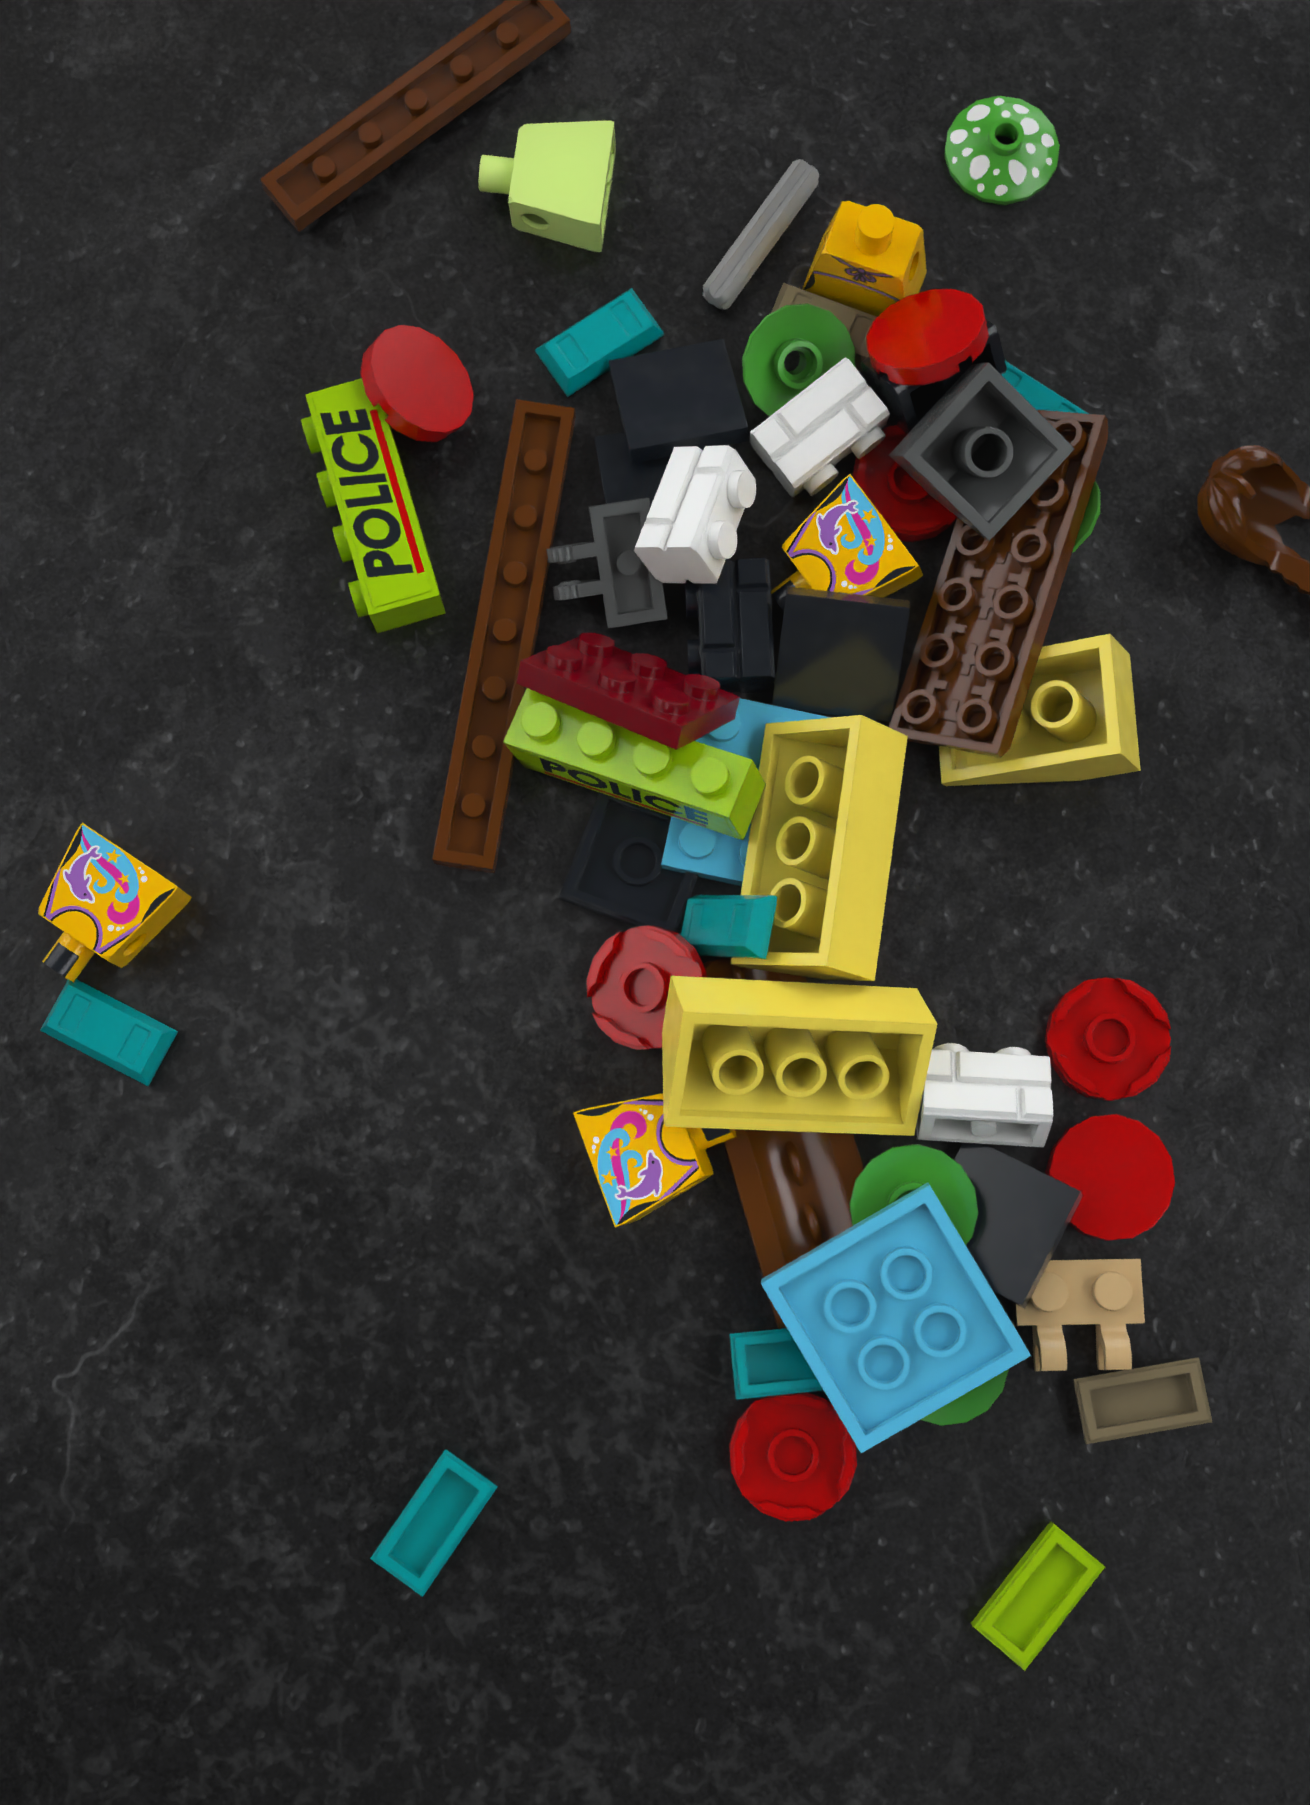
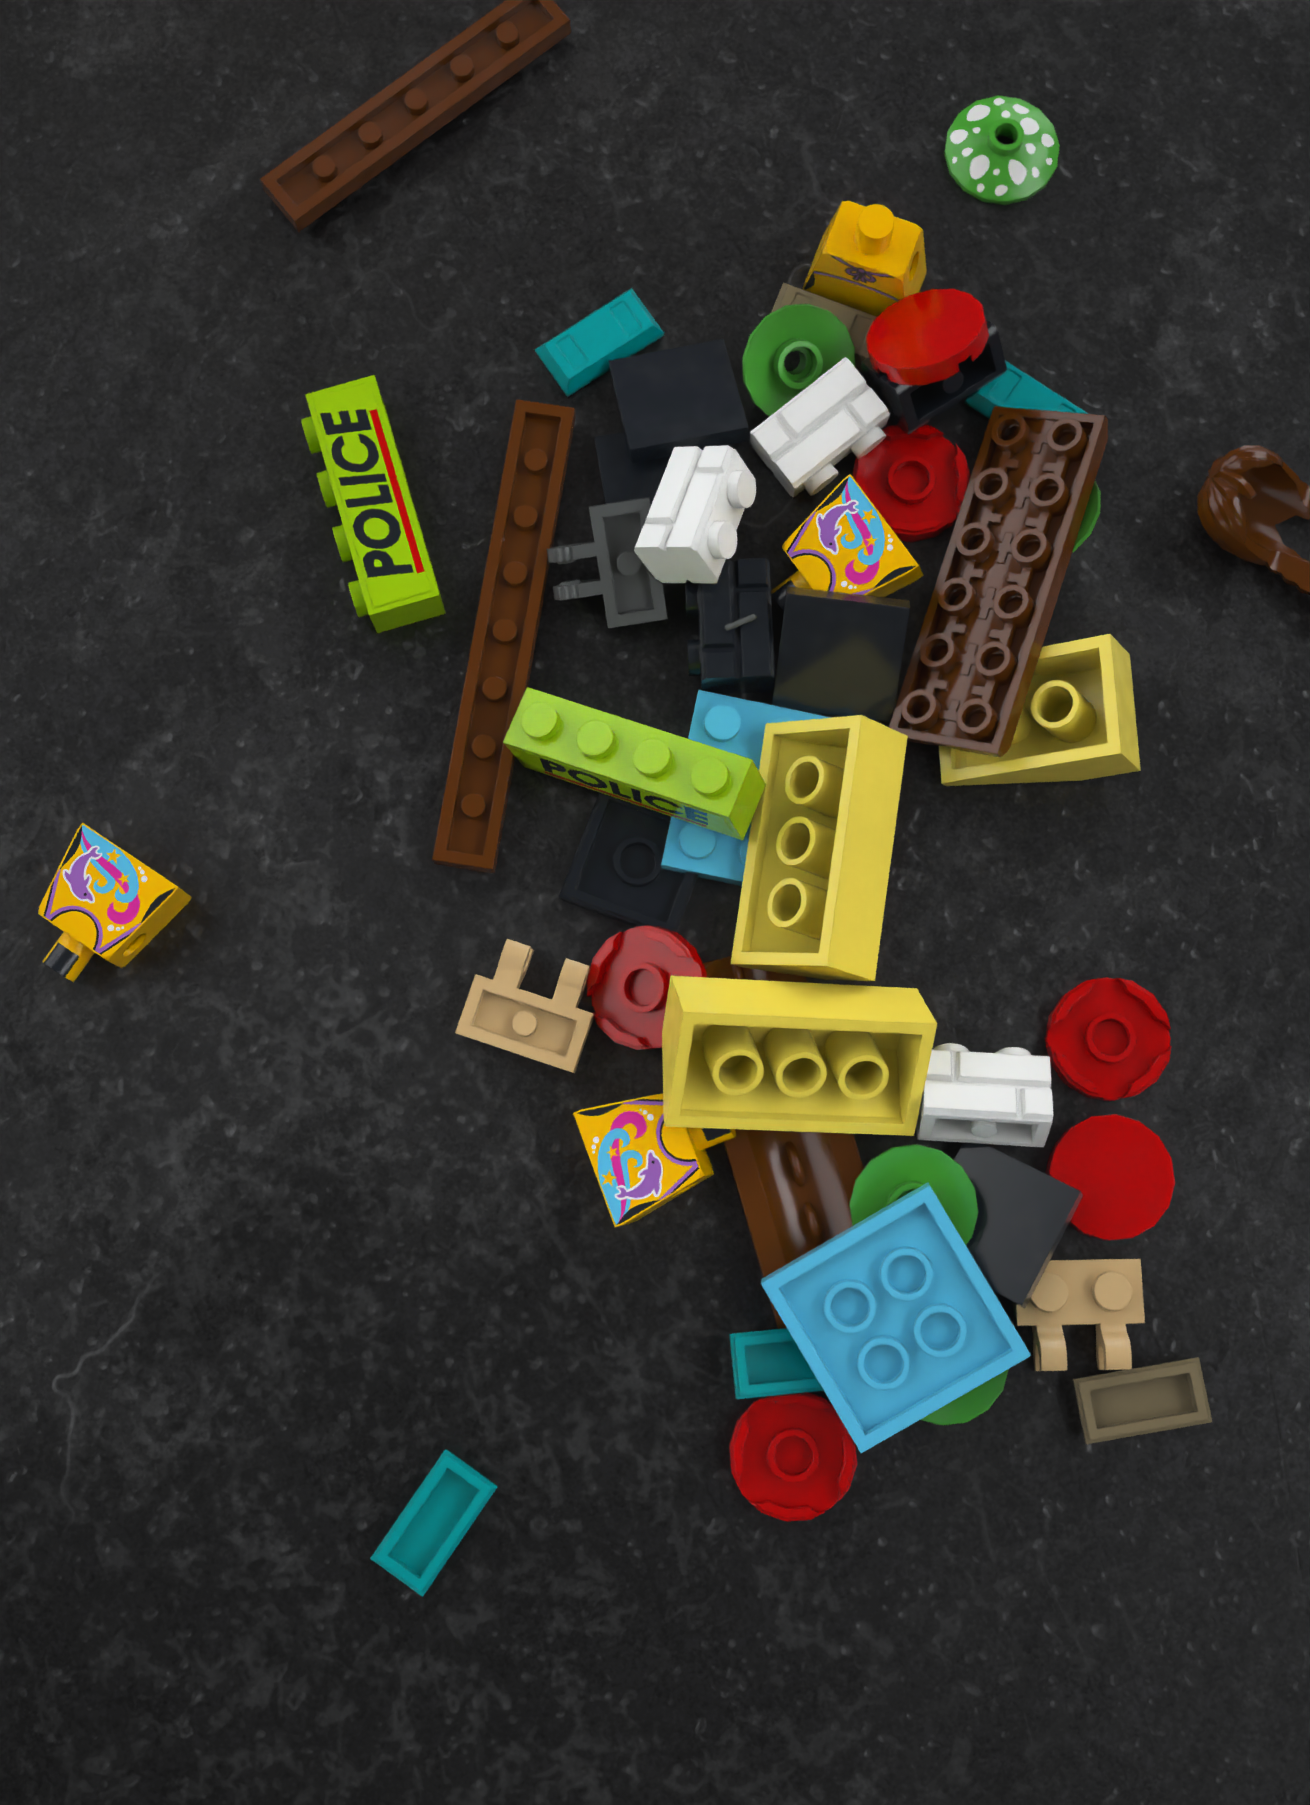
(109, 1031): teal tile -> none
(417, 383): red tile -> none
(526, 1022): none -> tan plate
(557, 180): yellowish green torso -> none
(629, 689): dark red plate -> none
(730, 925): teal tile -> none
(740, 622): none -> dark grey piece
(760, 234): light grey axle -> none
(982, 450): dark grey slope -> none
(1037, 1595): lime tile -> none

